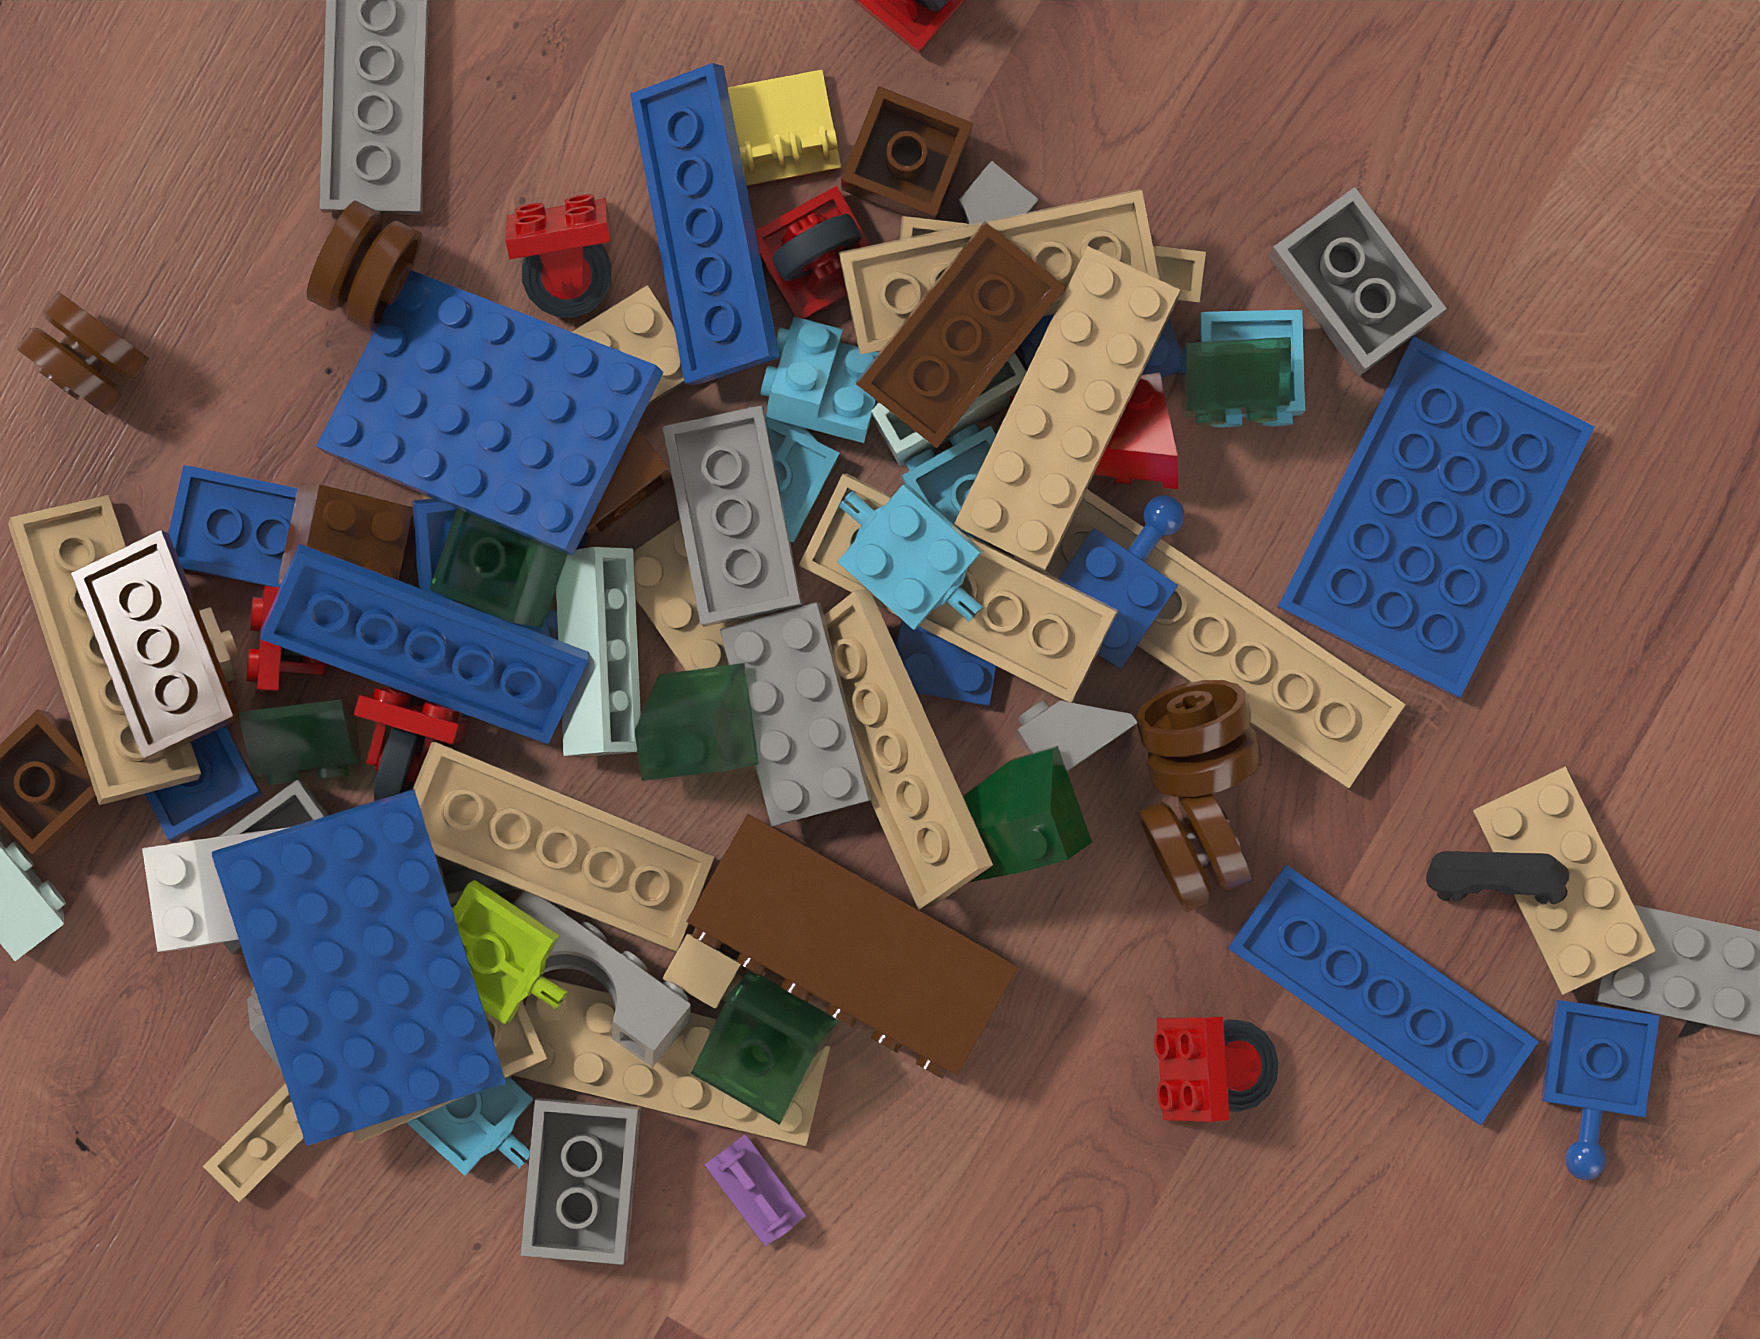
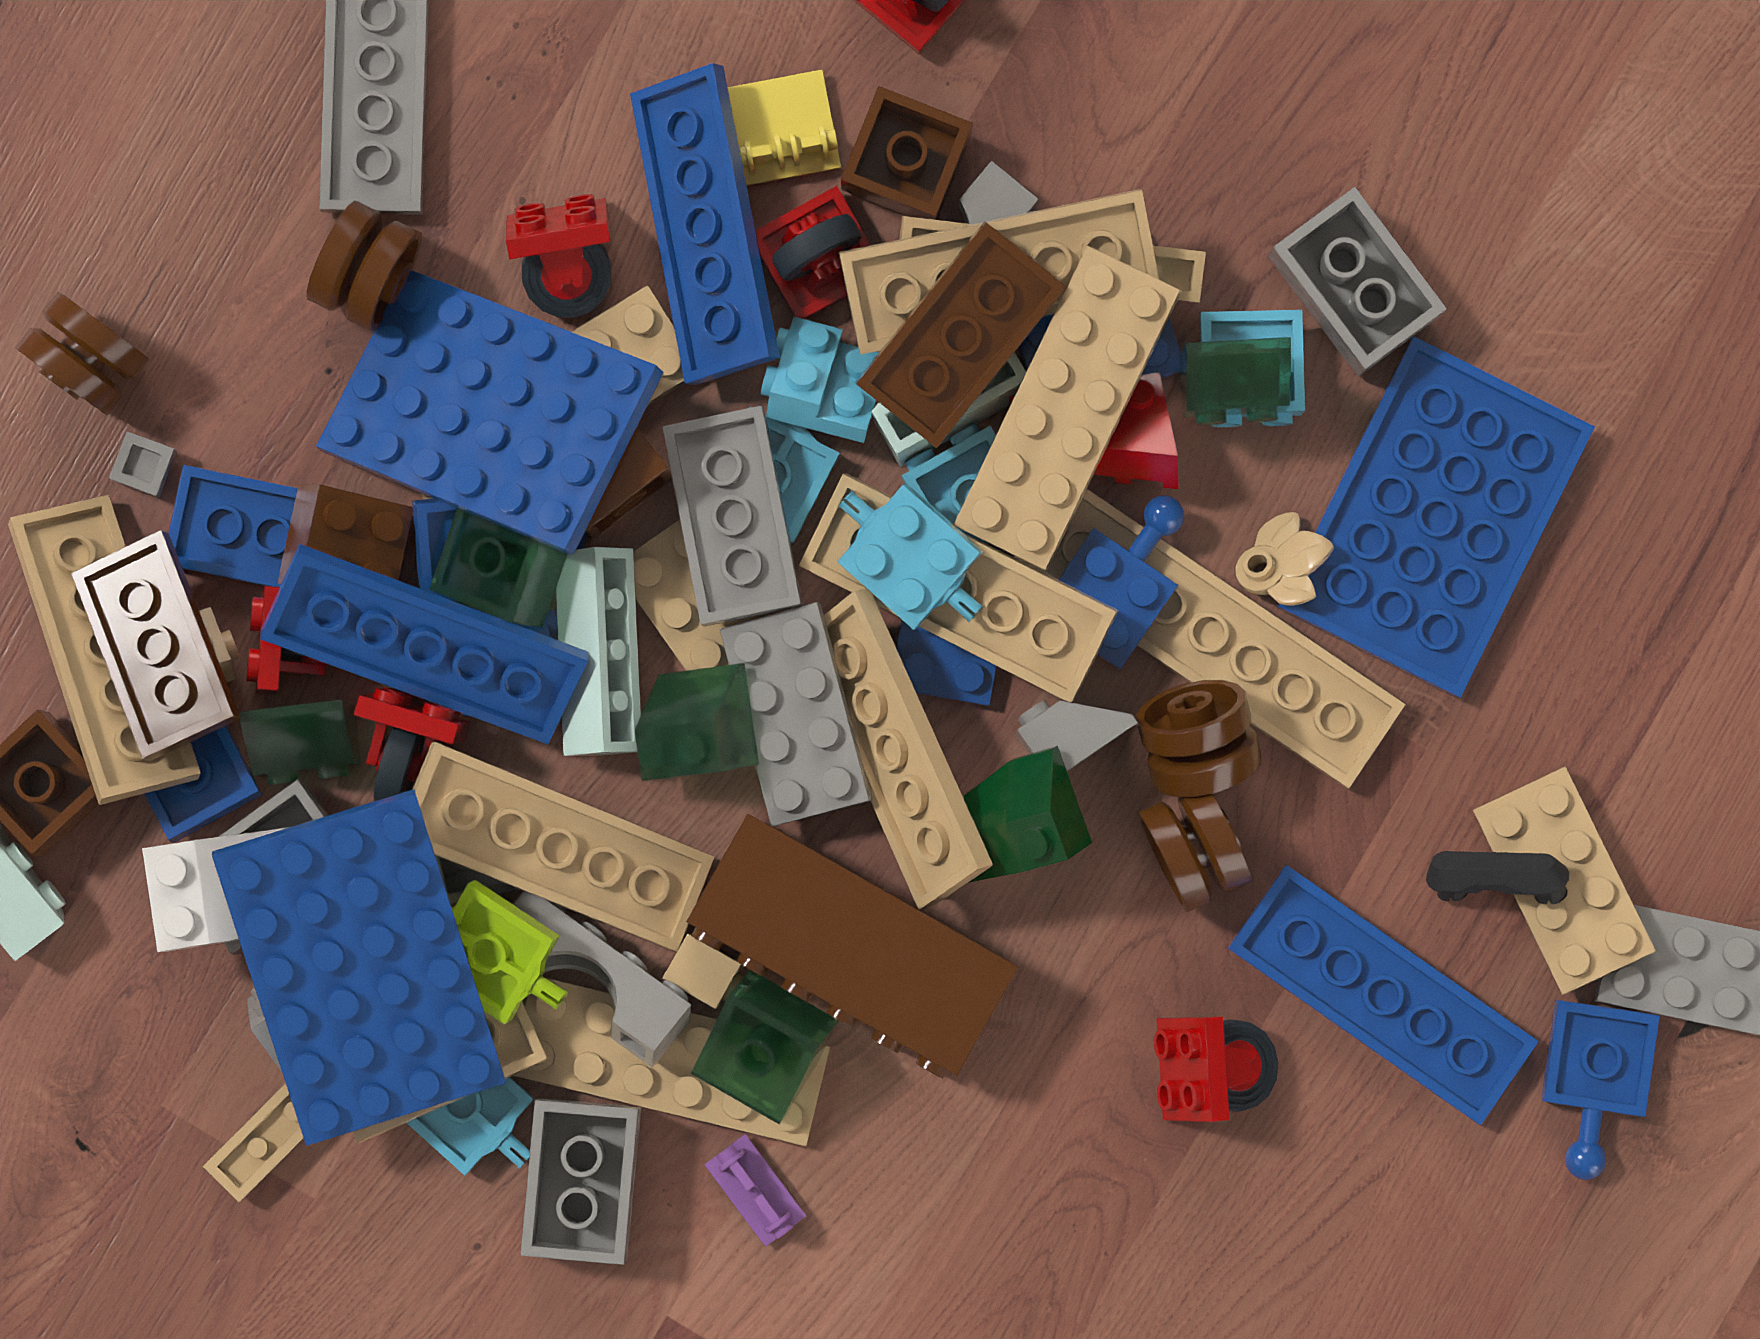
(143, 464): none -> light grey plate
(1289, 560): none -> tan plate

